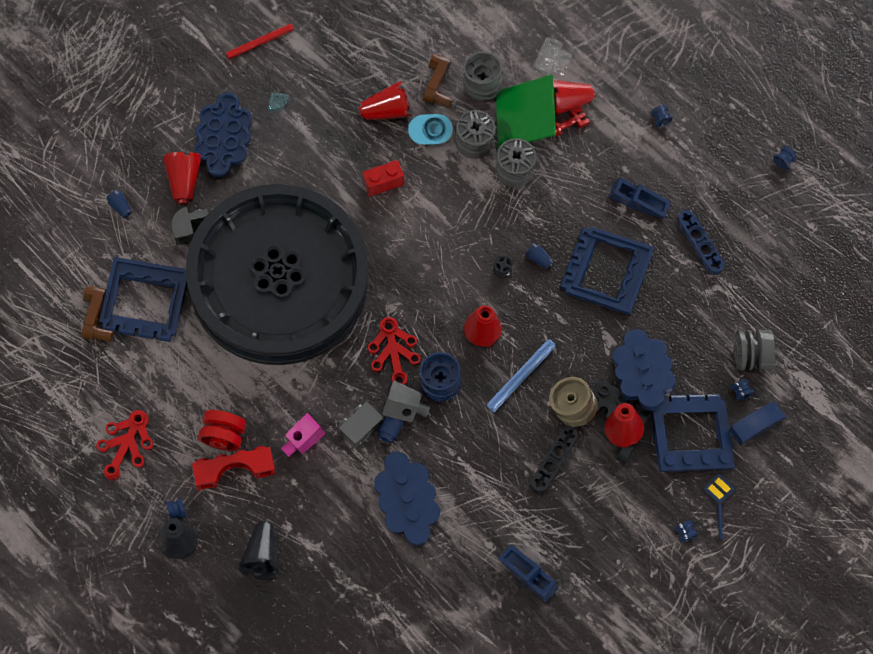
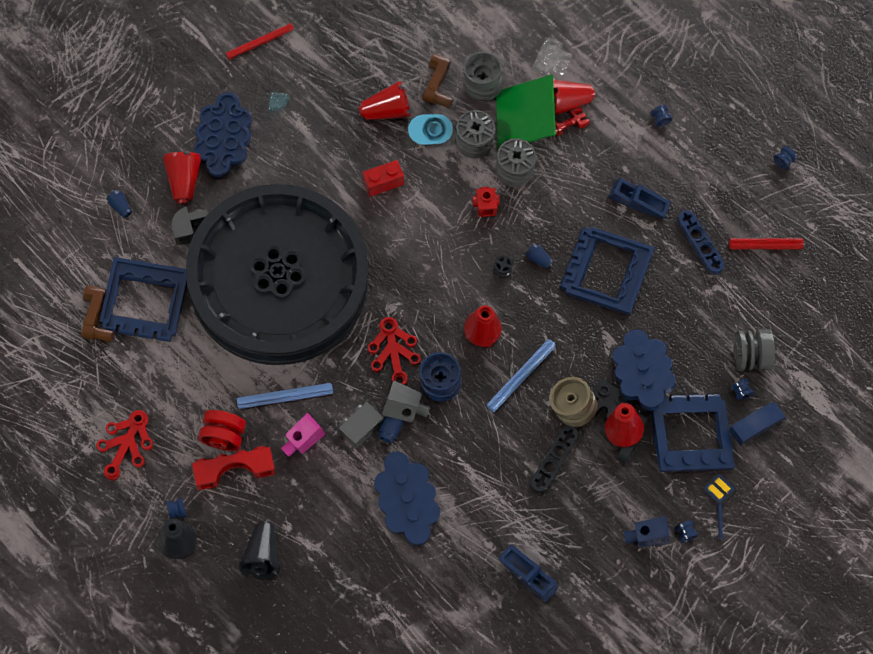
(284, 395): none -> medium blue axle
(486, 201): none -> red brick
(657, 531): none -> dark blue torso
(766, 243): none -> red axle

